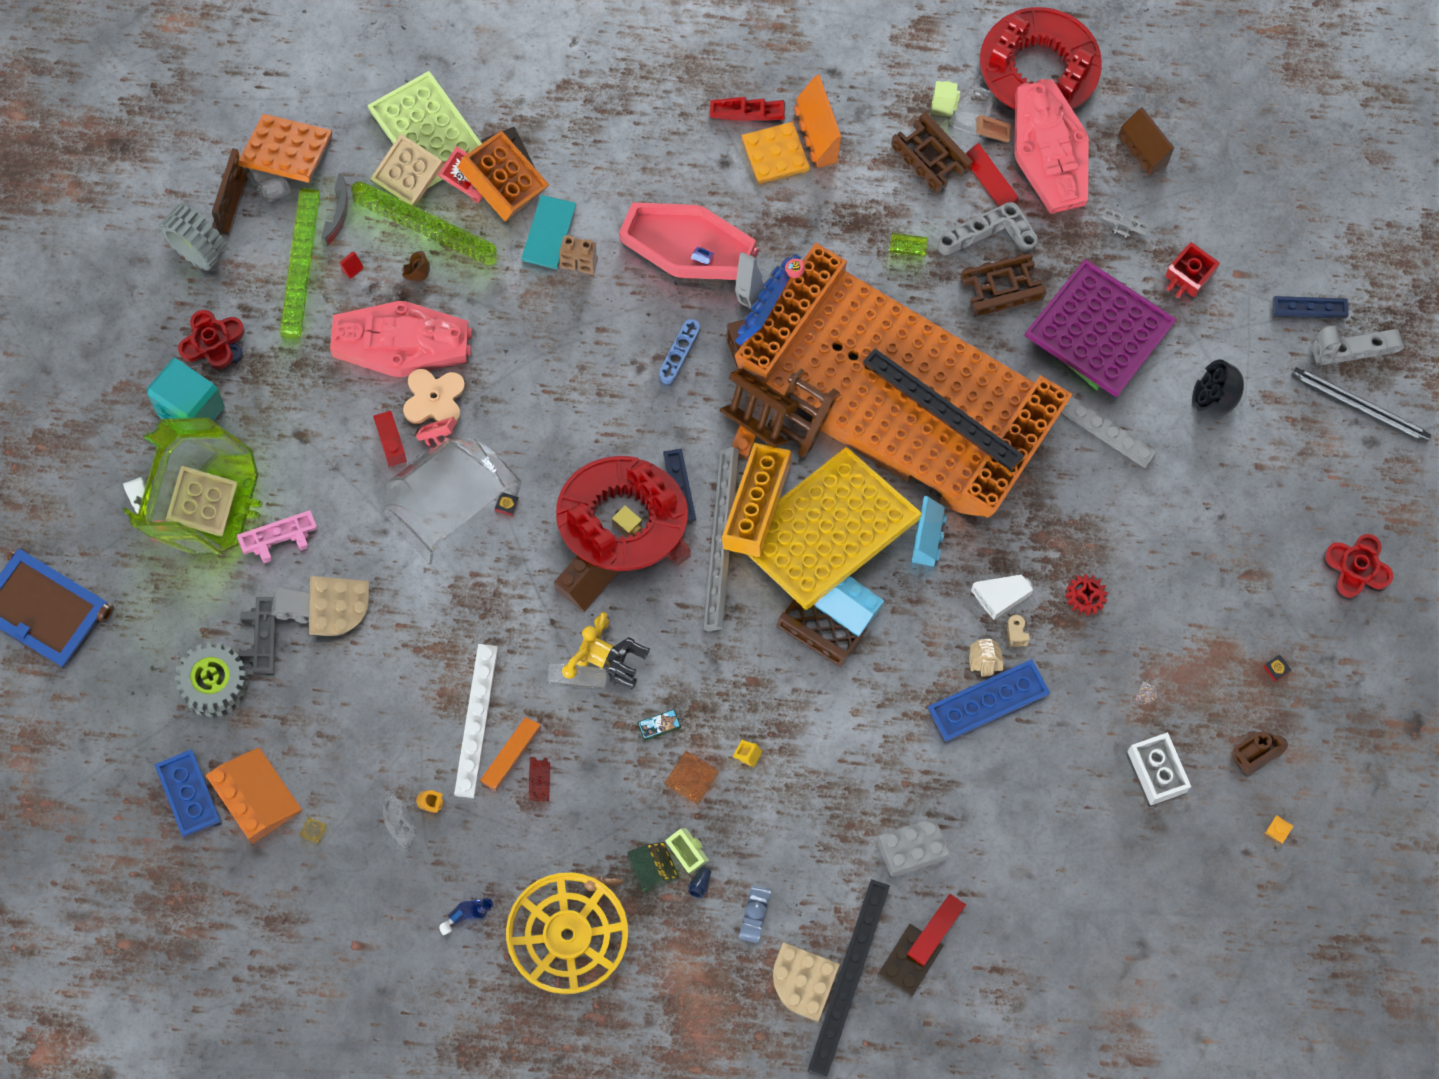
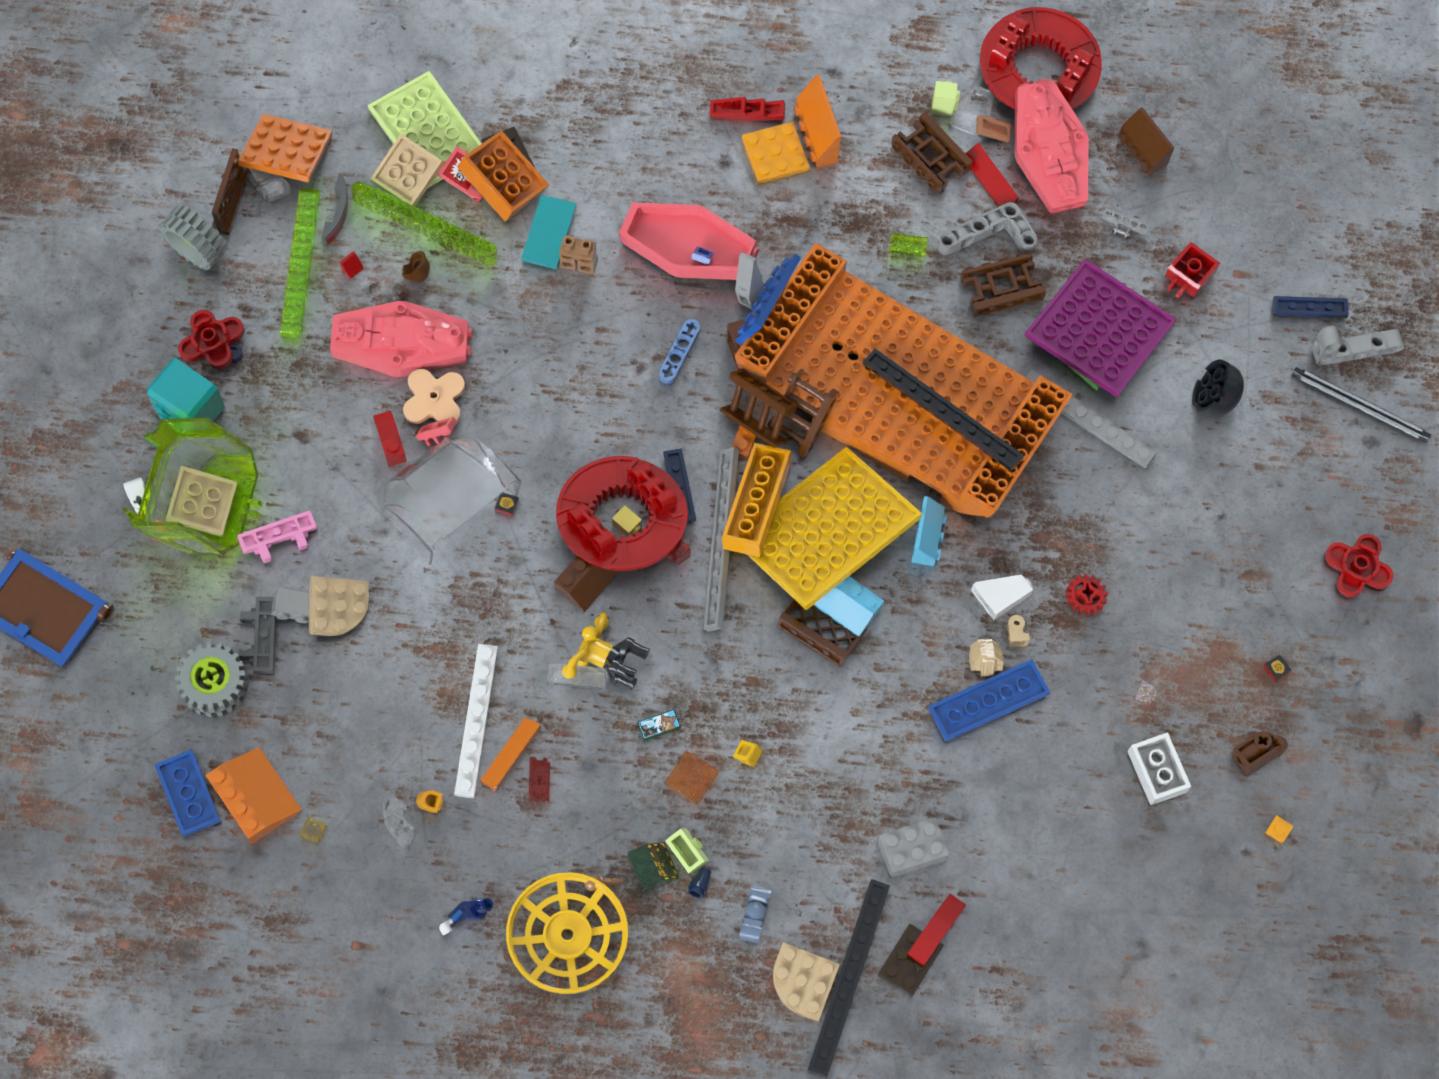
(795, 268): coral tile -> none

